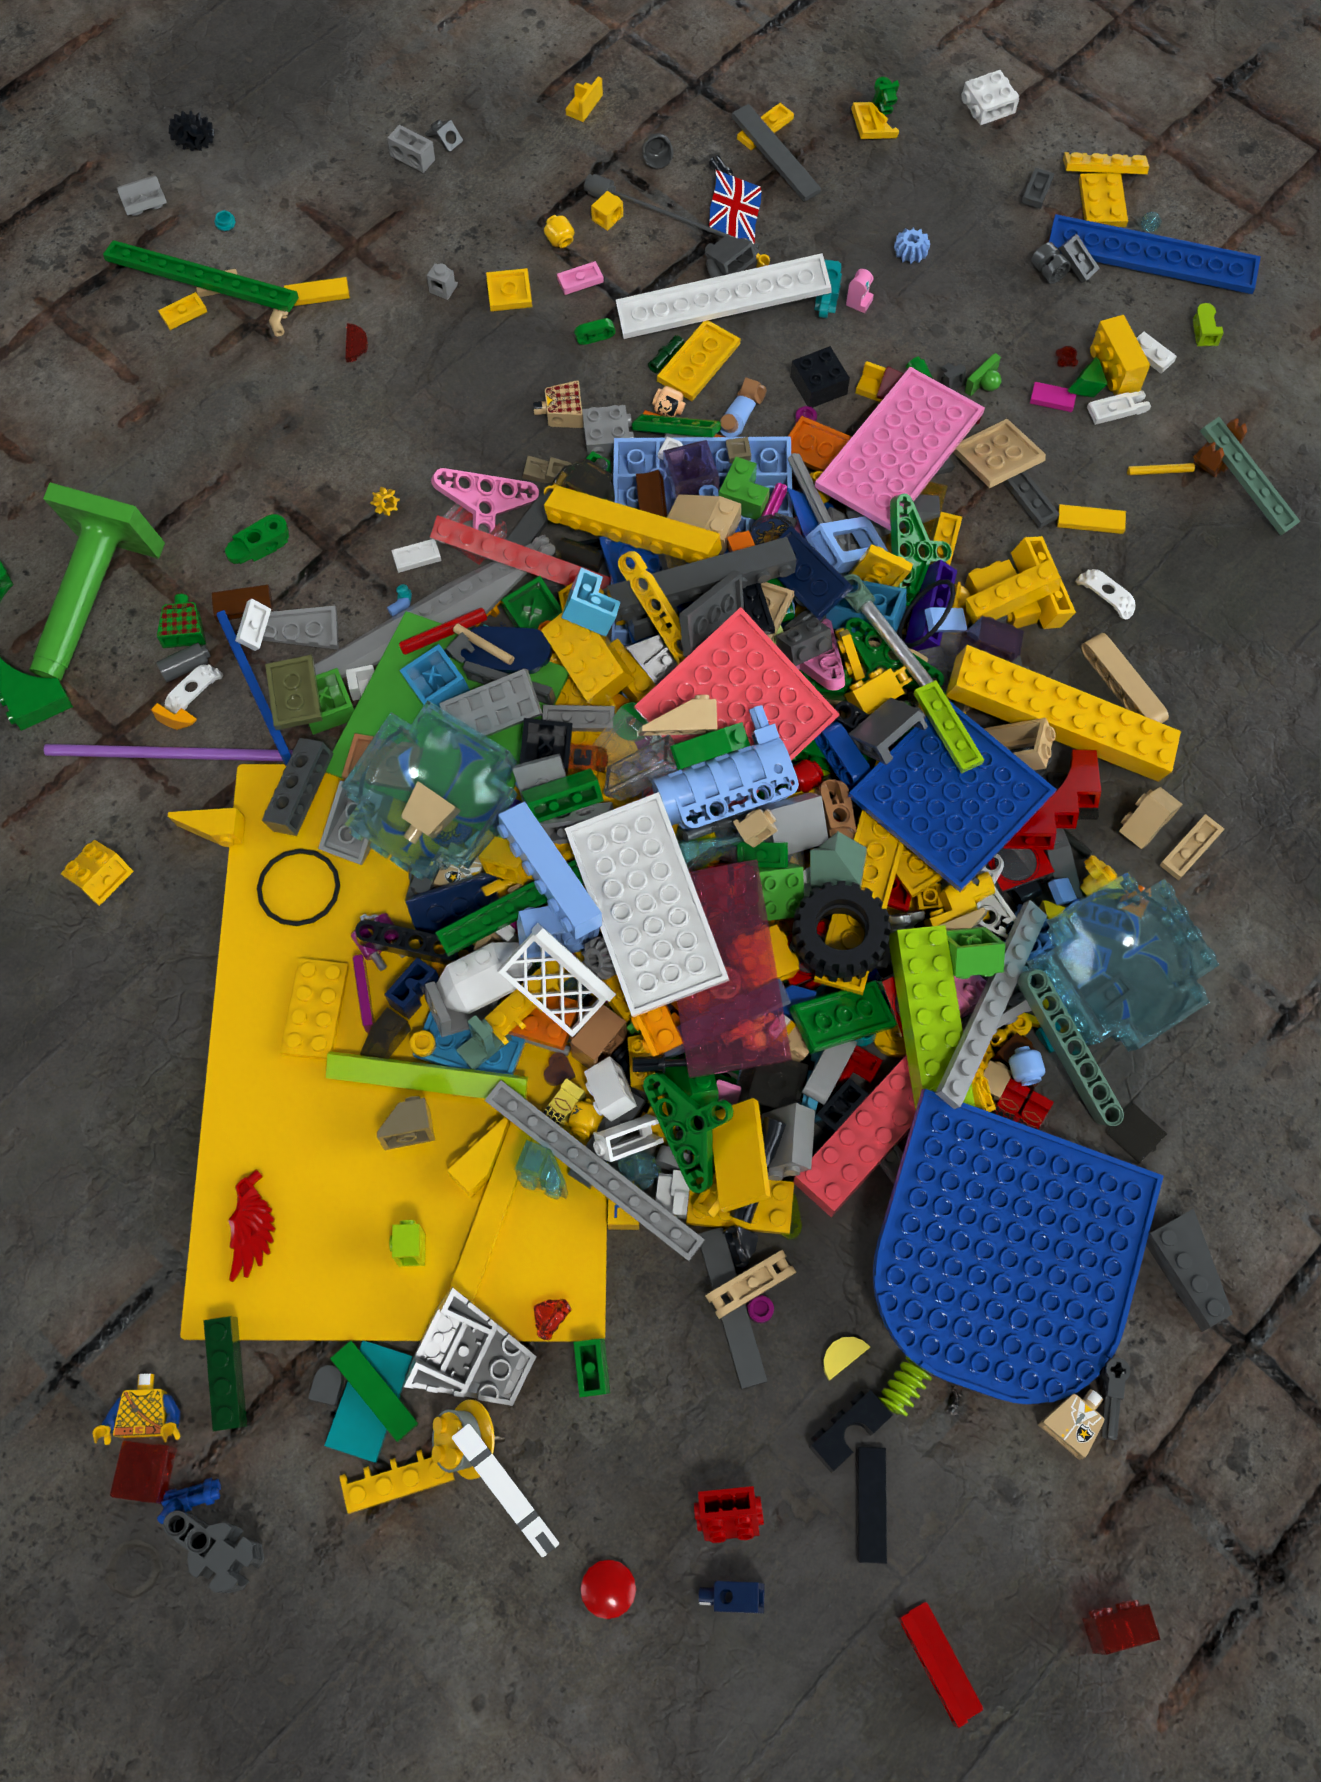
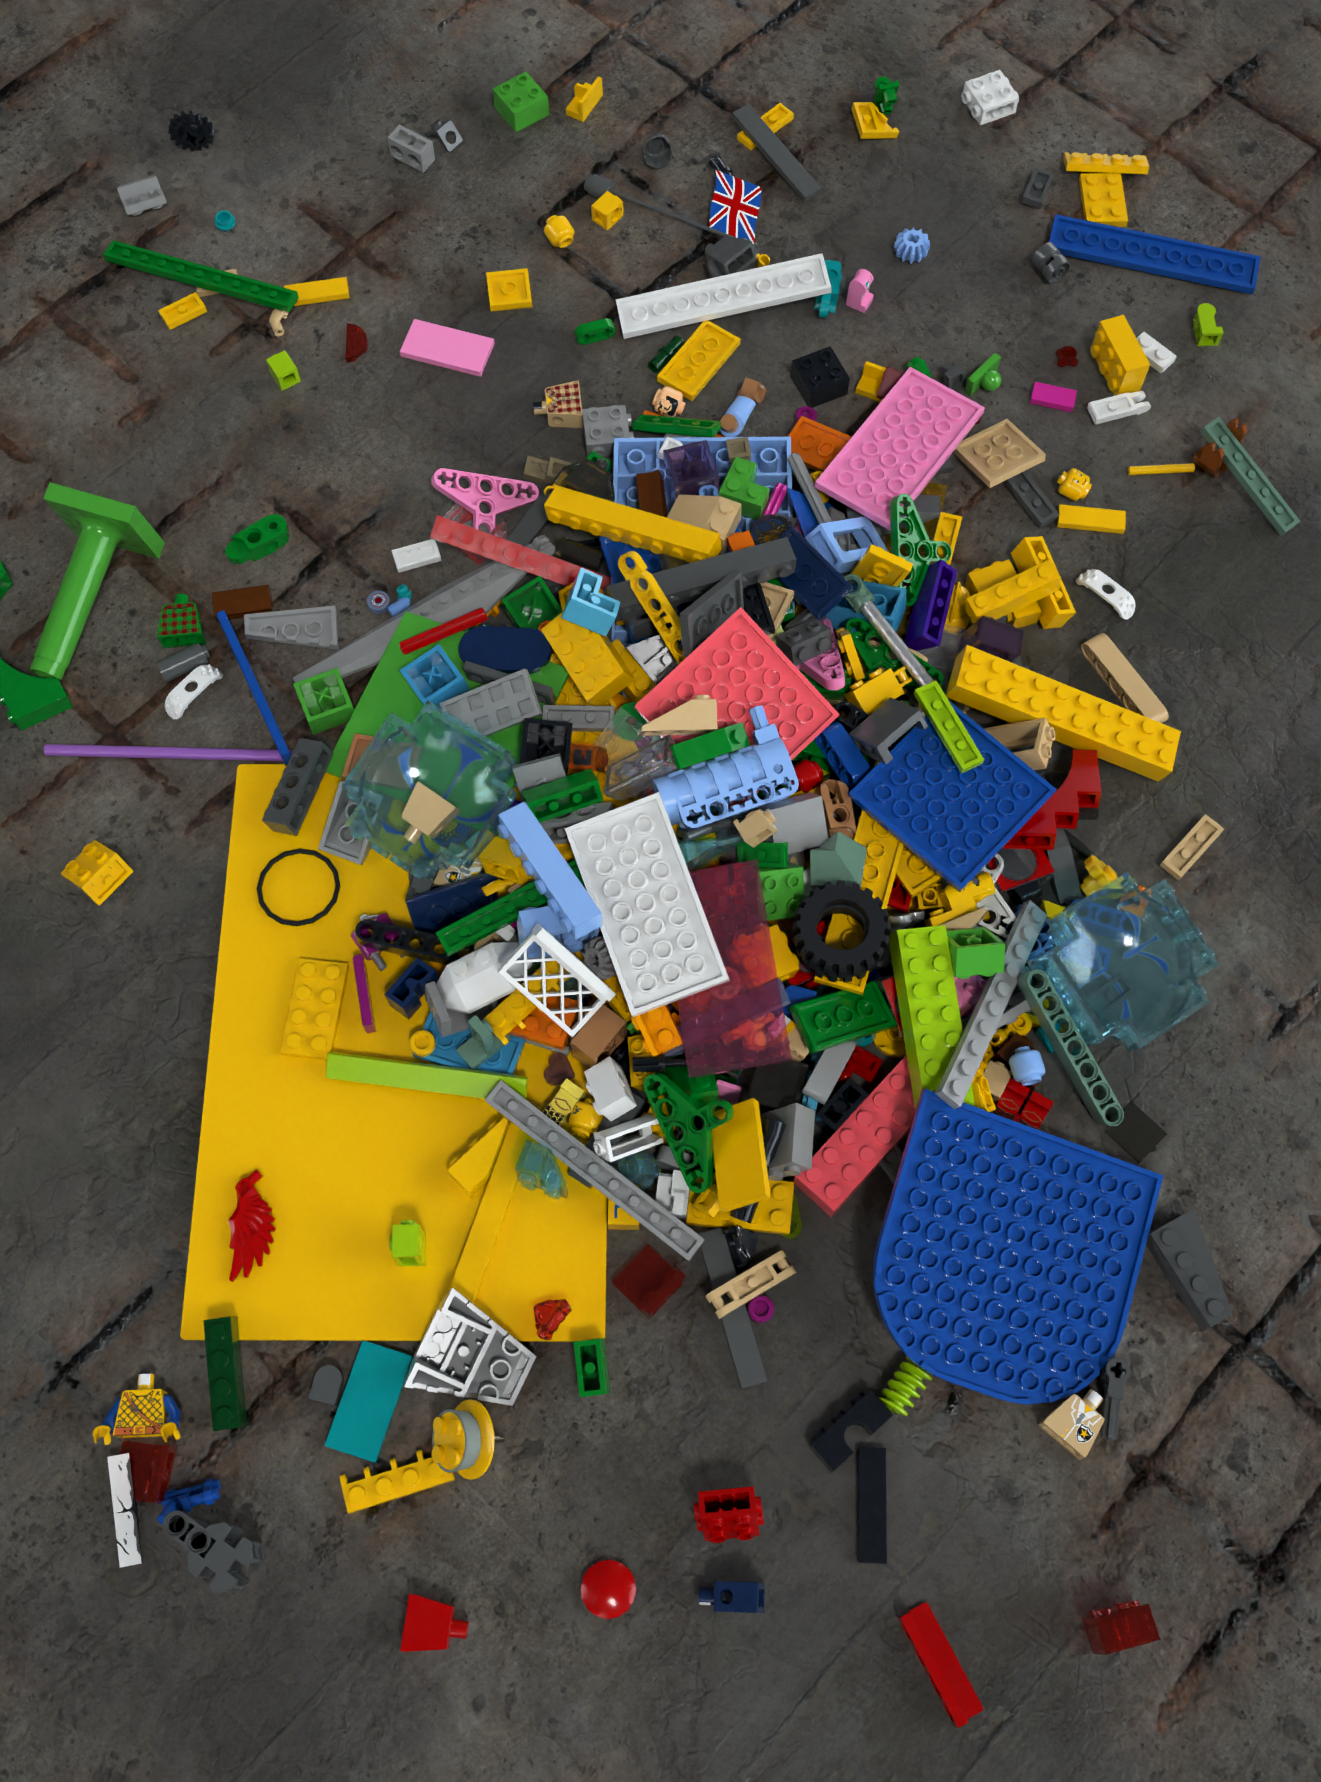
(124, 1510): none -> white sticker
(176, 721): light orange slope -> none
(217, 825): yellow slope -> none
(253, 624): white plate -> none
(283, 370): none -> lime brick
(293, 692): olive plate -> none
(358, 680): white panel -> none
(374, 1391): green tile -> none
(378, 501): yellow gear -> none
(378, 602): none -> sand blue tile
(385, 1035): clear smoke slope -> none
(407, 1125): dark tan slope -> none
(430, 1625): none -> red torso
(442, 275): light grey brick -> none
(447, 347): none -> bright pink tile
(454, 648): dark grey tile -> none
(484, 644): tan piece -> none
(505, 1490): white sticker -> none
(521, 101): none -> bright green brick
(580, 278): bright pink plate -> none
(649, 1281): none -> clear red bracket
(841, 1354): light yellow tile -> none
(939, 623): black piece -> none
(954, 622): light blue tile -> none
(1062, 891): medium blue tile -> none
(1074, 484): none -> yellow head
(1079, 257): dark grey plate -> none
(1090, 380): green slope -> none
(1151, 221): clear light blue plate -> none
(1152, 814): tan brick -> none

